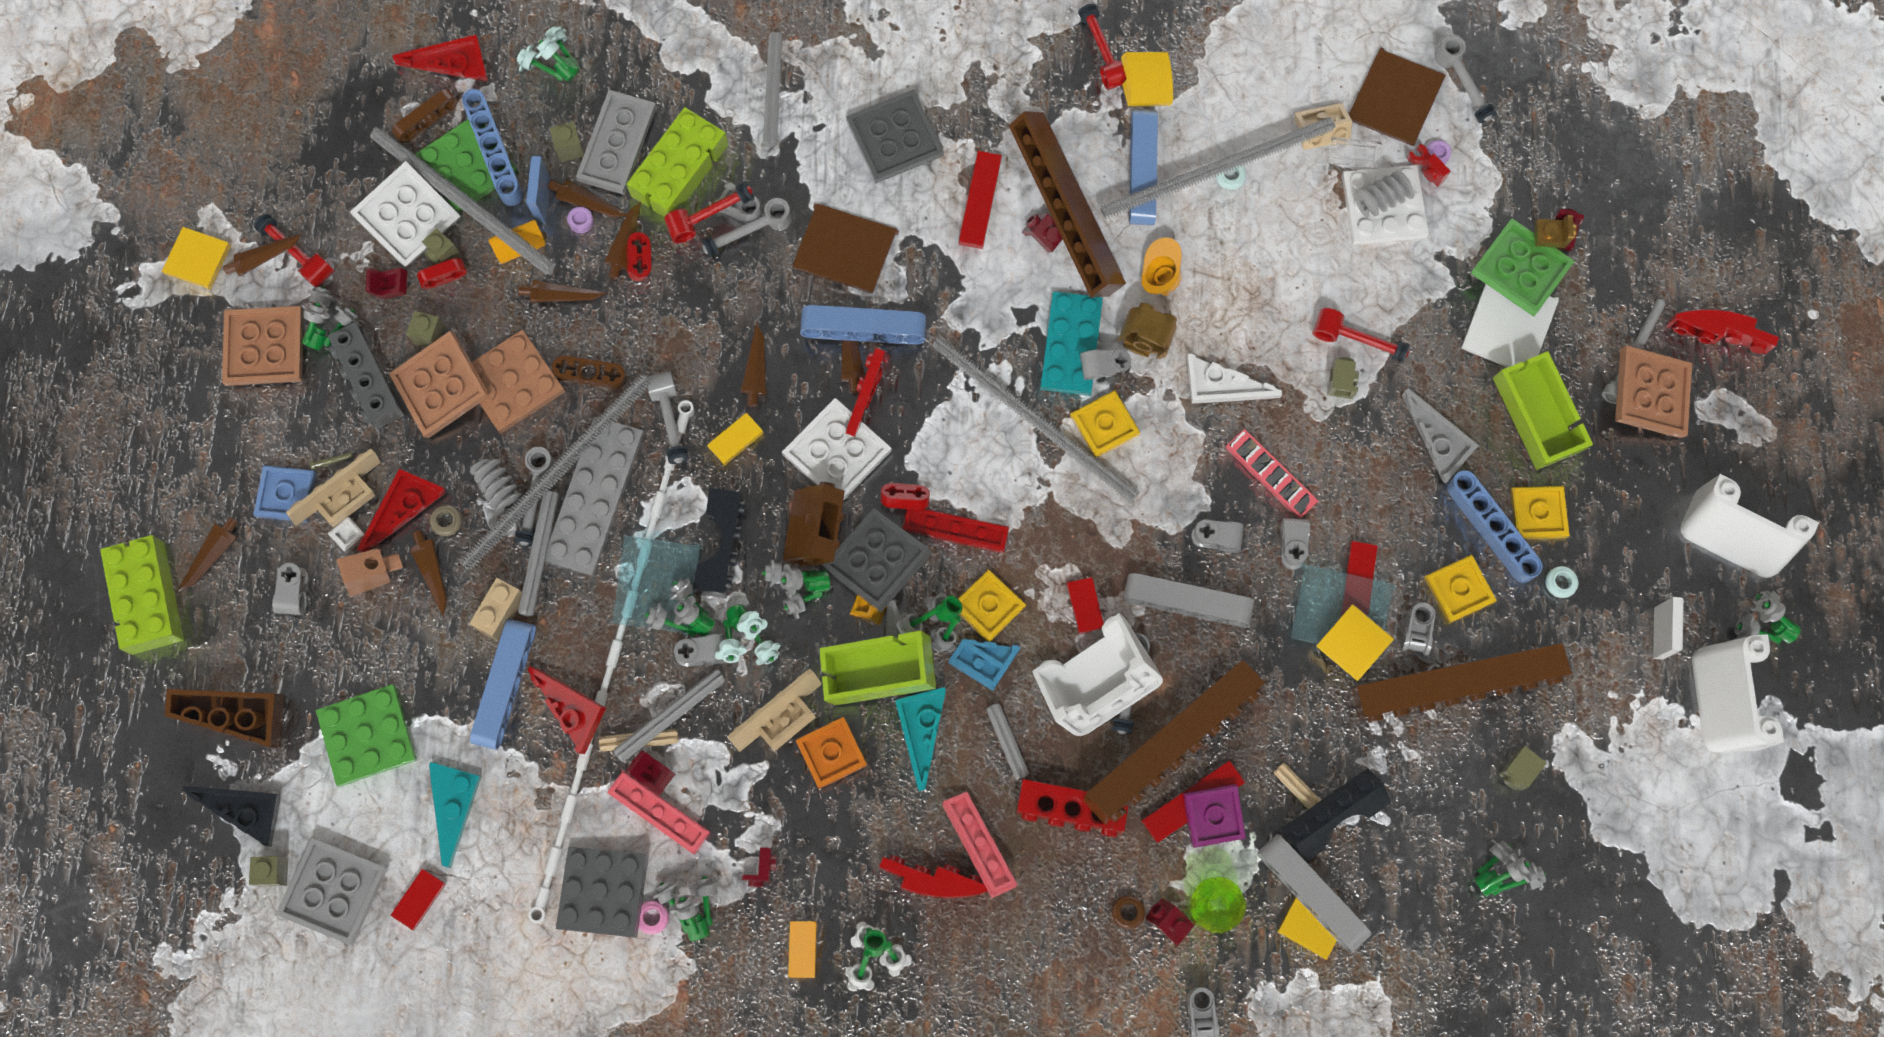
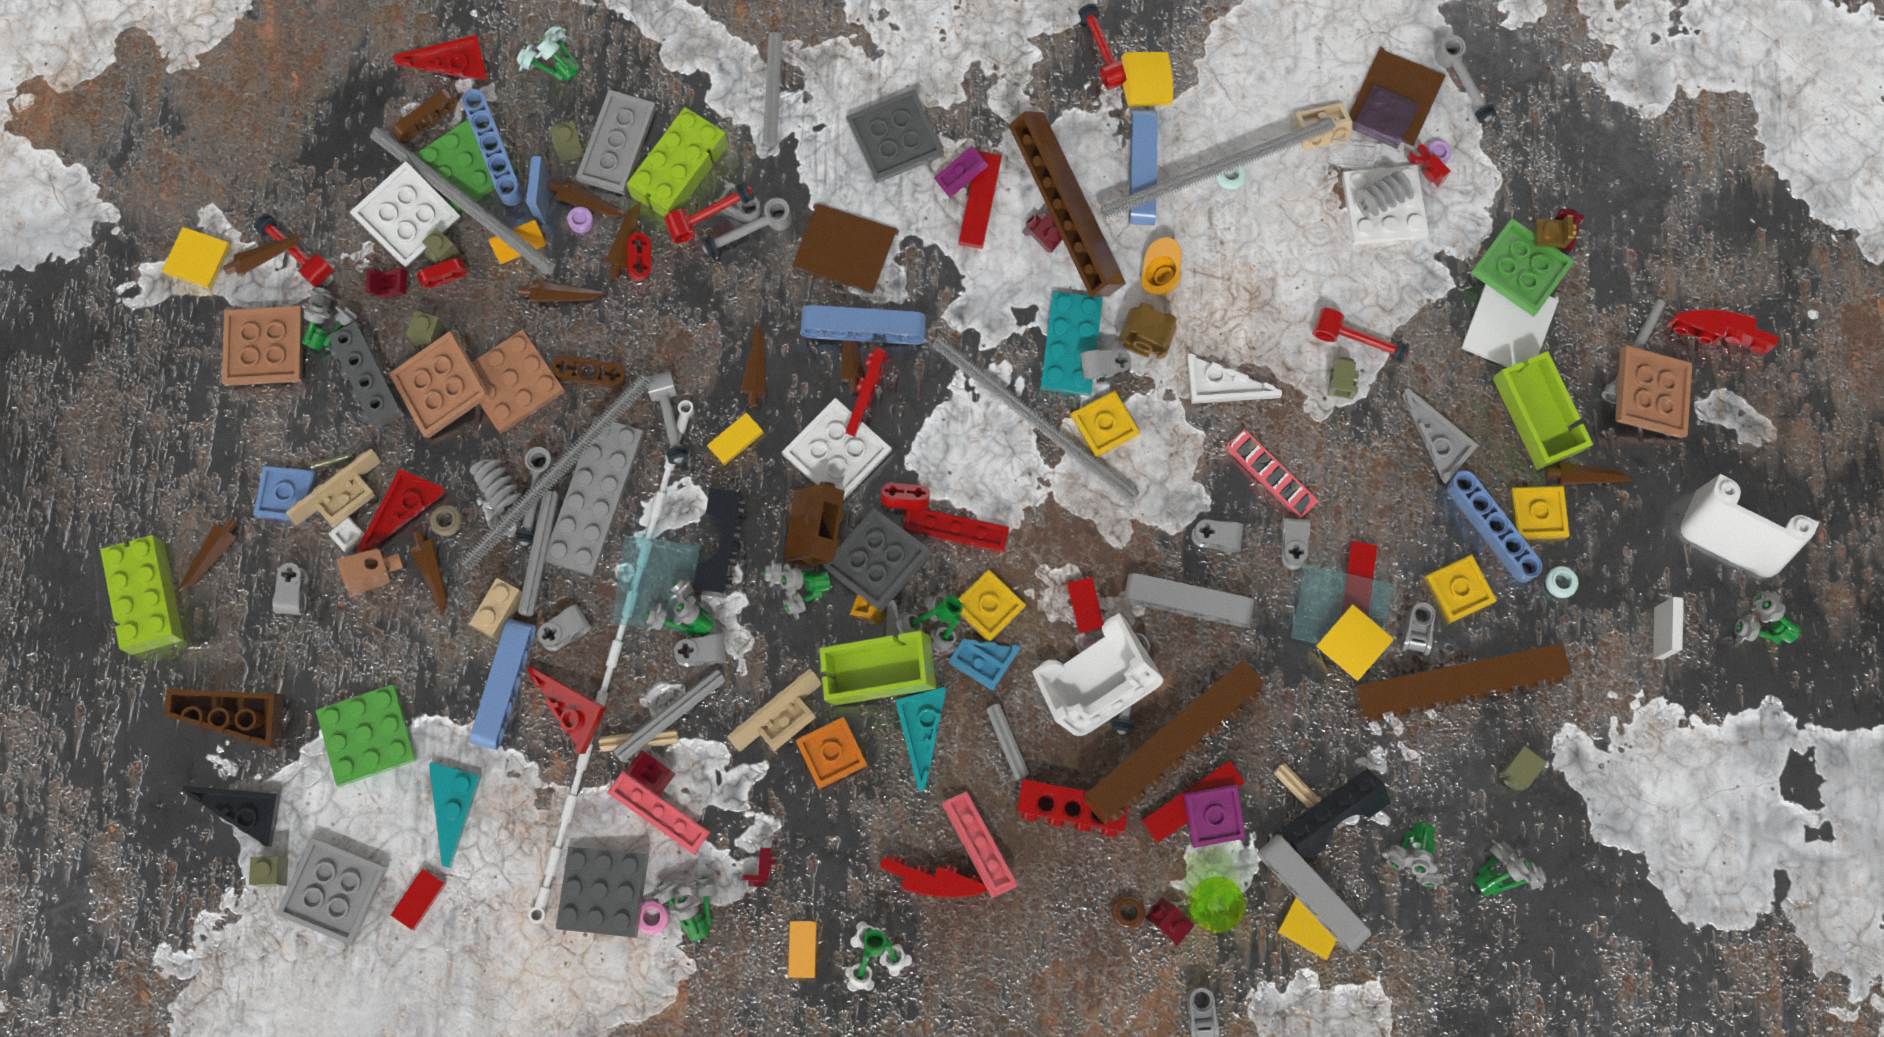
(565, 627): none -> light grey piece
(751, 625): light aqua plant -> none
(961, 171): none -> magenta plate
(1385, 117): none -> clear purple plate
(1421, 859): none -> light grey plant
(1580, 474): none -> reddish brown bar
(1728, 696): white windscreen -> none

